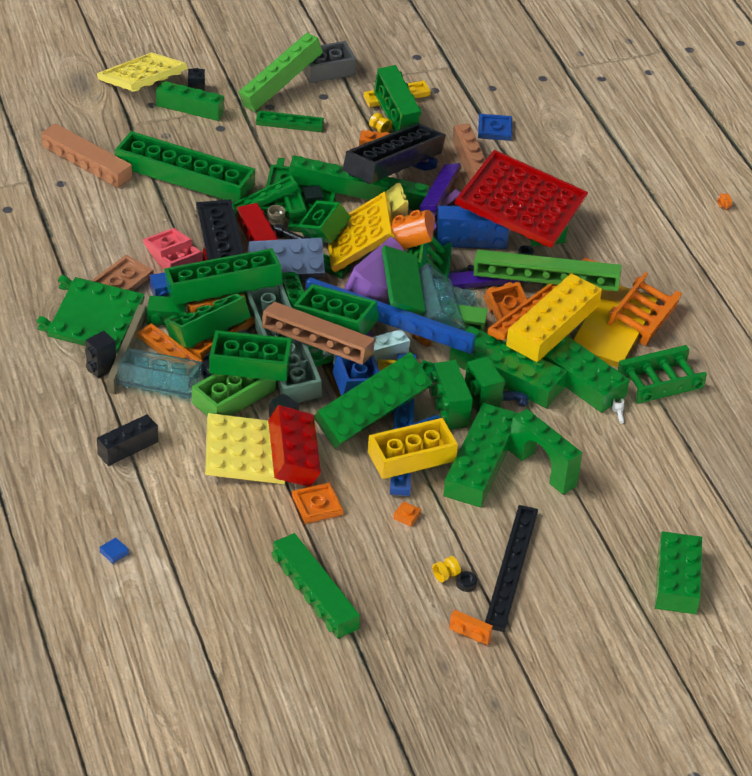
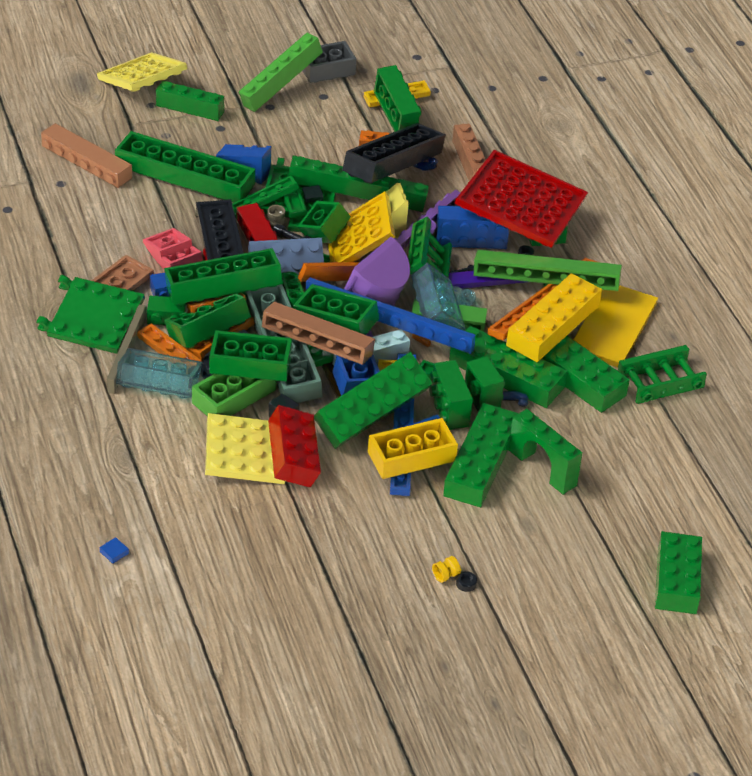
(100, 354): black brick -> none
(127, 440): black brick -> none
(196, 78): black brick -> none
(253, 157): none -> blue wedge
(290, 121): green tile -> none
(316, 586): green brick -> none
(317, 503): orange tile -> none
(327, 271): none -> orange tile
(380, 123): yellow wheel -> none
(403, 280): green tile -> none
(407, 513): orange plate -> none
(413, 228): orange brick -> none
(440, 187): dark purple tile -> none
(470, 627): orange plate -> none
(495, 127): blue tile -> none
(504, 298): orange plate -> none
(511, 568): black tile -> none
(618, 407): white hand -> none
(654, 322): orange fence -> none
(724, 201): orange plate -> none

